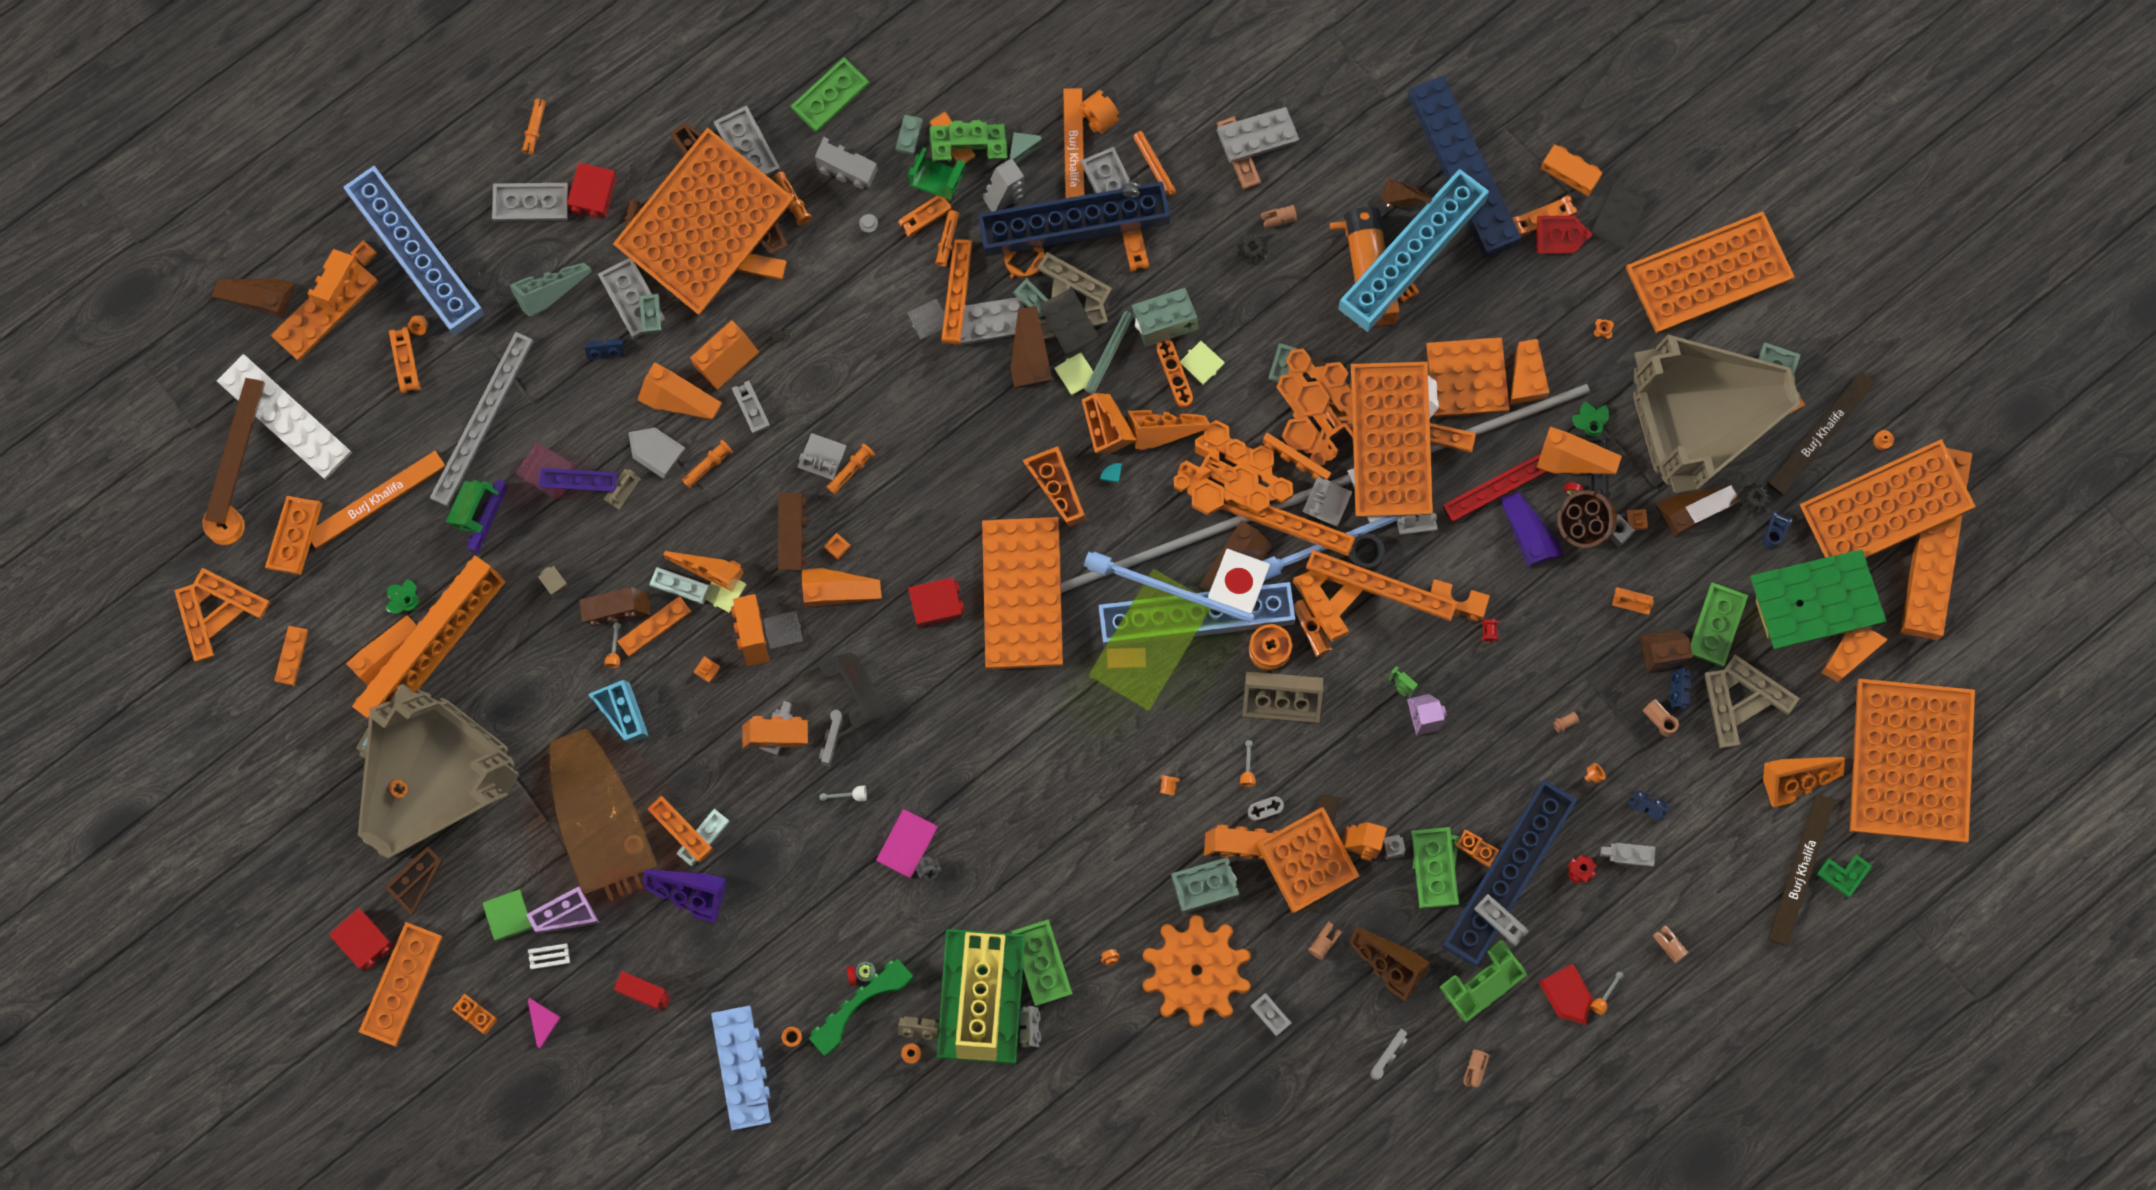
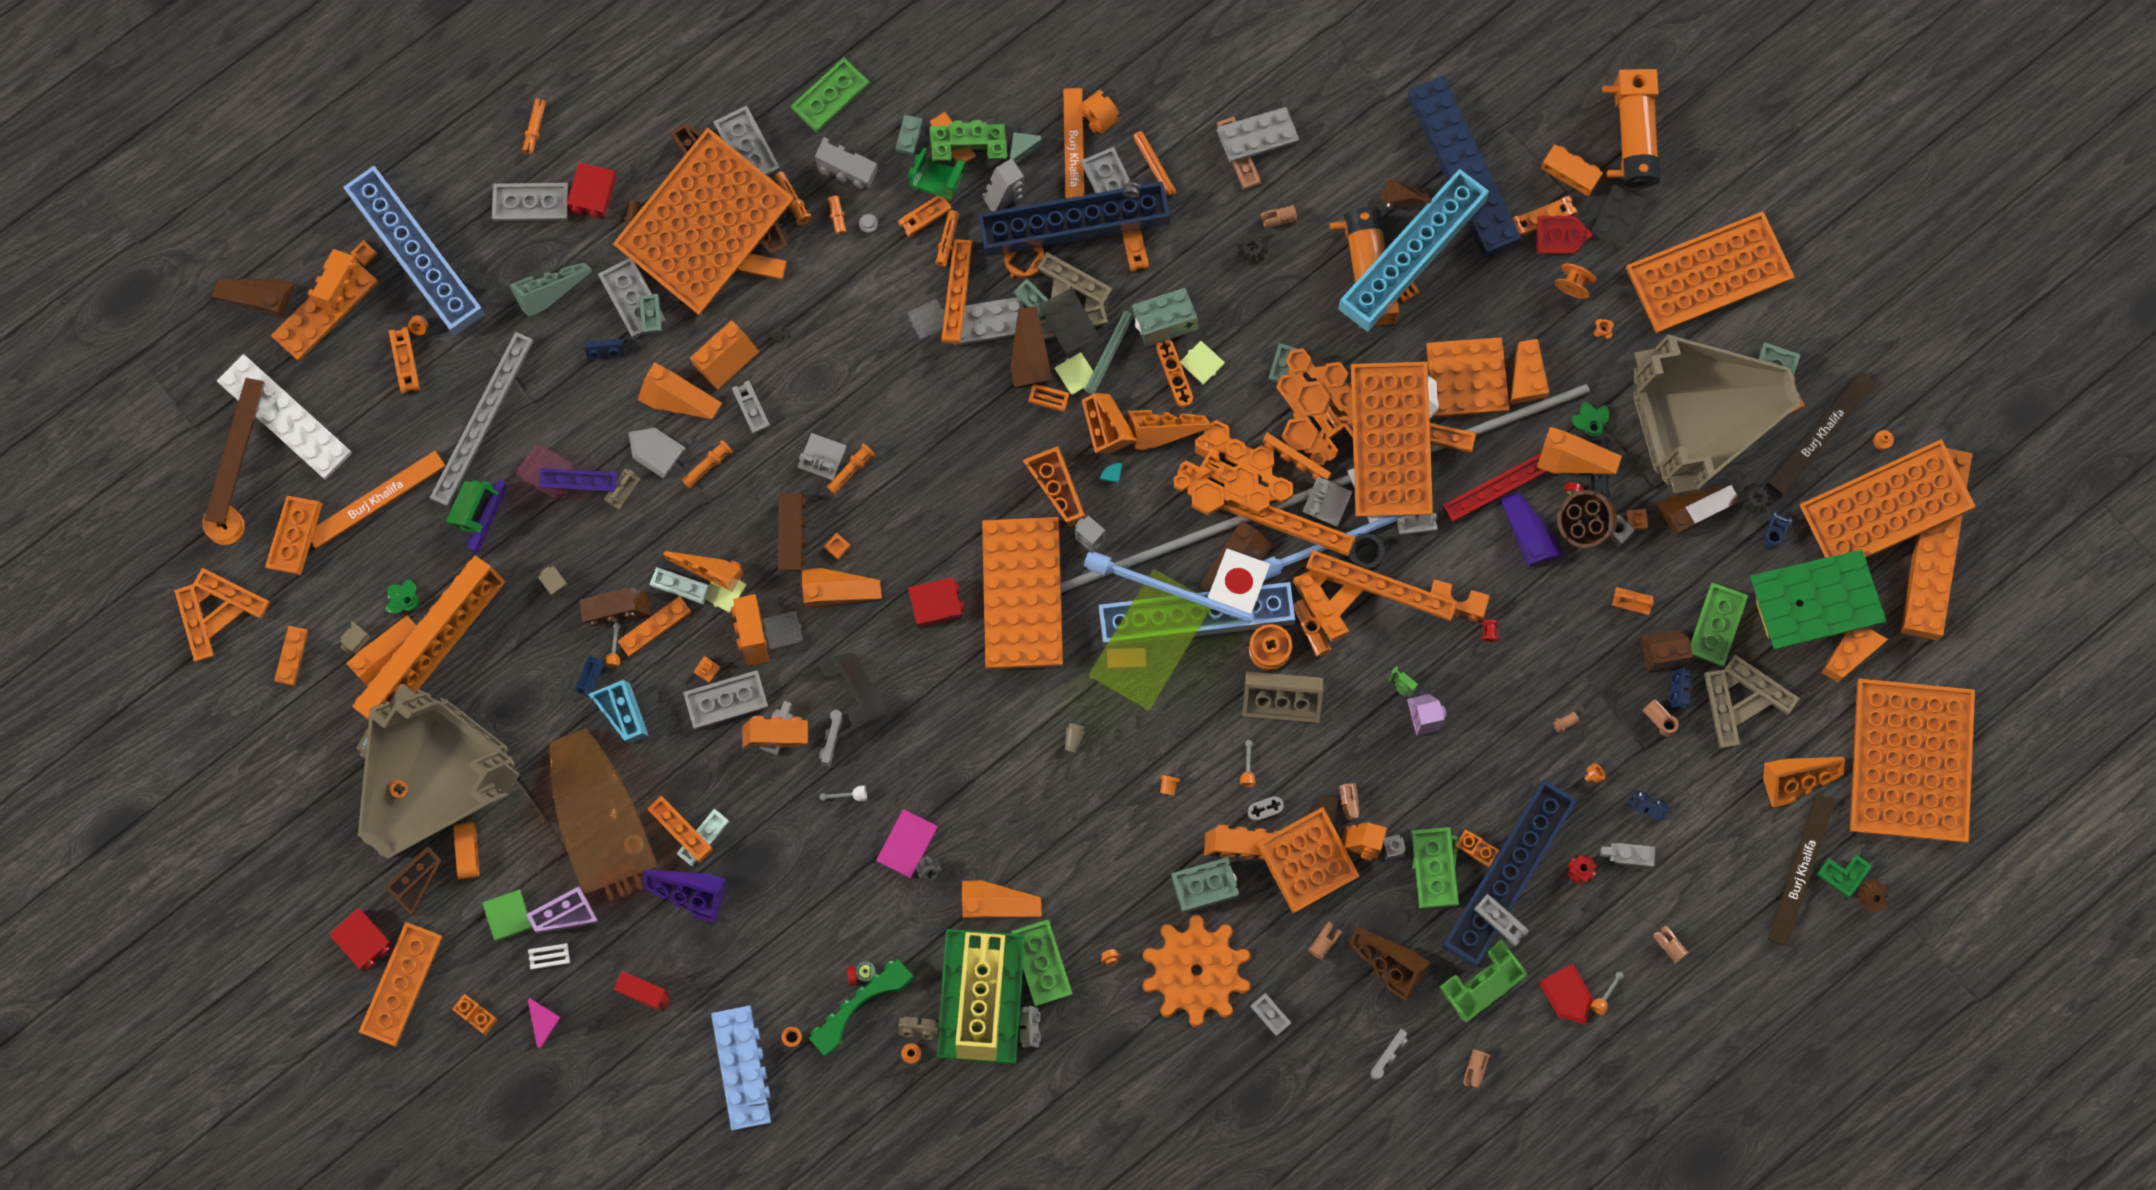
(354, 639): none -> dark tan window
(466, 850): none -> orange beam
(589, 675): none -> dark blue hinge
(725, 700): none -> light grey plate
(837, 215): none -> orange pin
(991, 901): none -> orange wedge
(1046, 404): none -> orange tile
(1073, 737): none -> dark tan cone
(1089, 533): none -> light grey brick
(1349, 801): none -> nougat hinge
(1575, 281): none -> orange piece
(1636, 98): none -> orange piece
(1873, 895): none -> reddish brown brick

